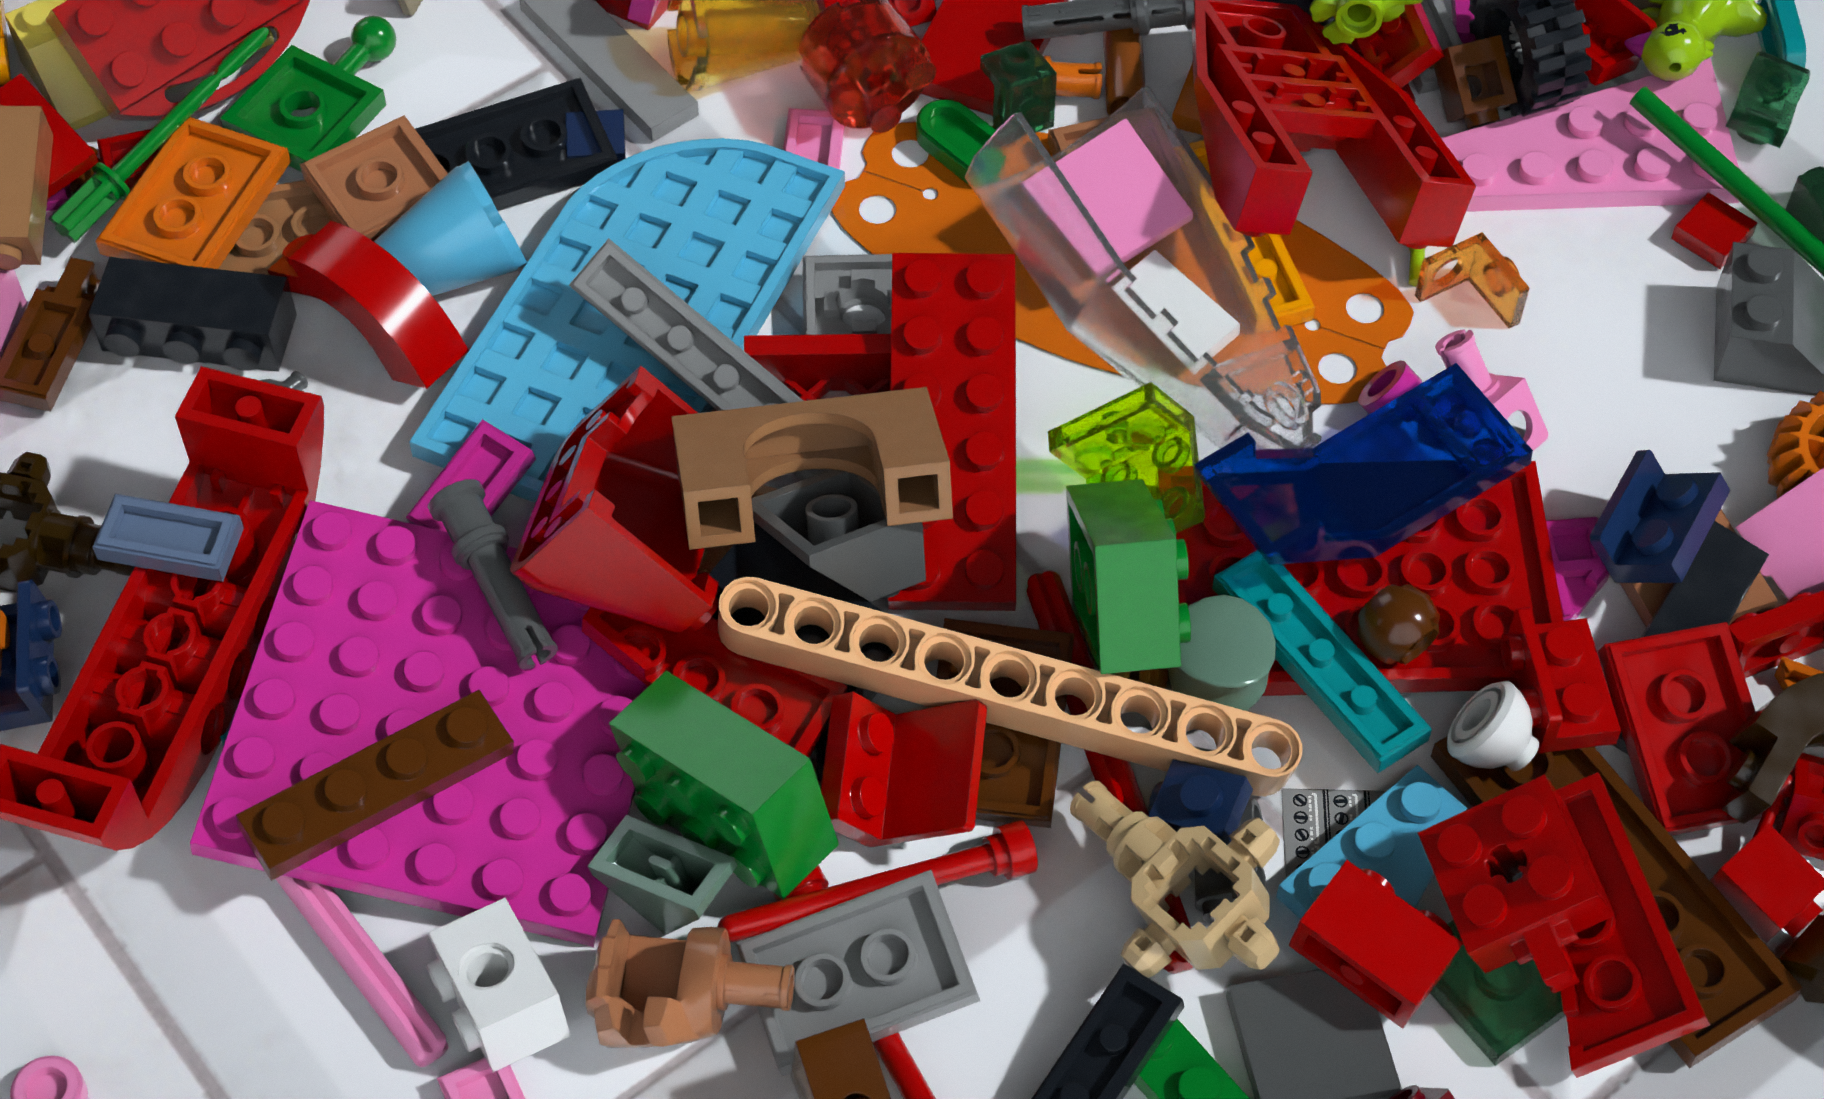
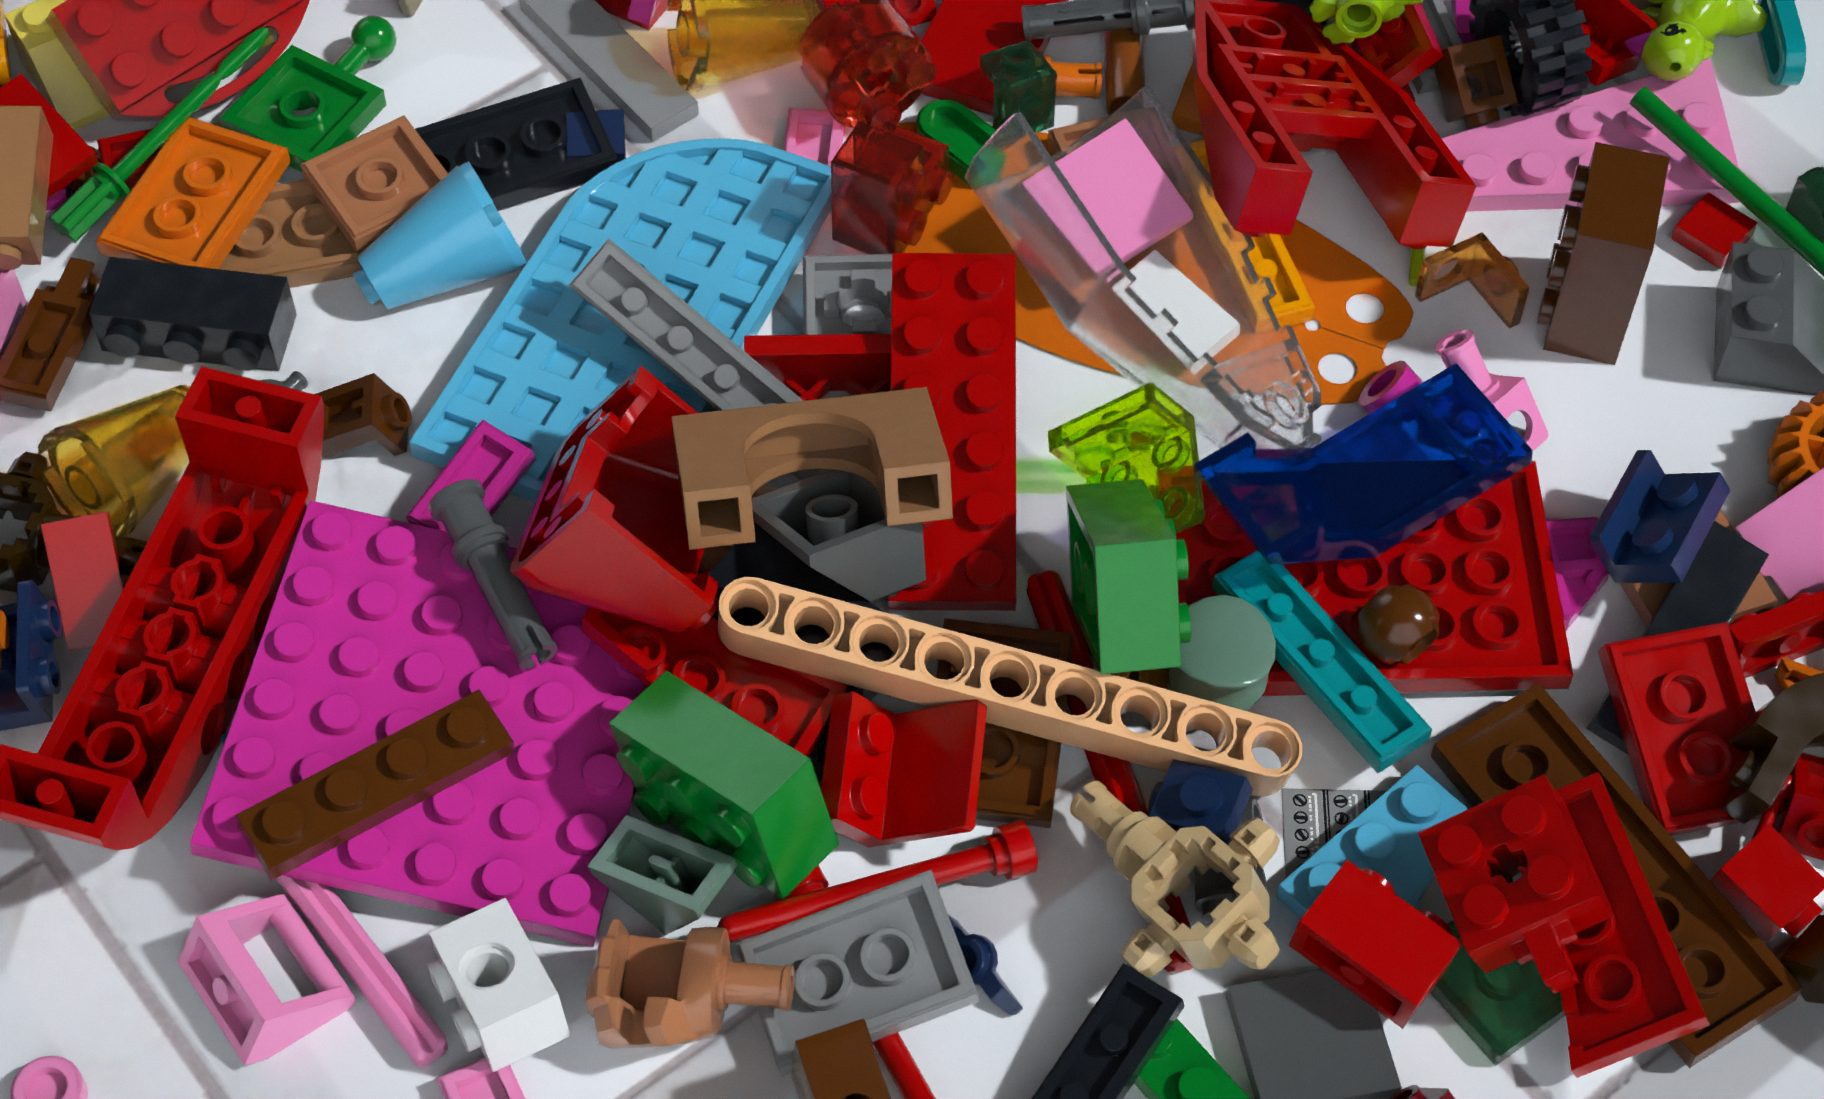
(83, 574): none -> red tile
(118, 459): none -> clear yellow cone
(168, 537): sand blue tile -> none
(239, 992): none -> bright pink tile
(364, 413): none -> reddish brown bracket
(378, 298): red arch -> none
(886, 187): none -> clear red brick
(982, 965): none -> dark blue piece
(1494, 729): white brick -> none
(1560, 682): red bracket -> none
(1602, 252): none -> reddish brown piece
(1767, 100): clear green bracket -> none

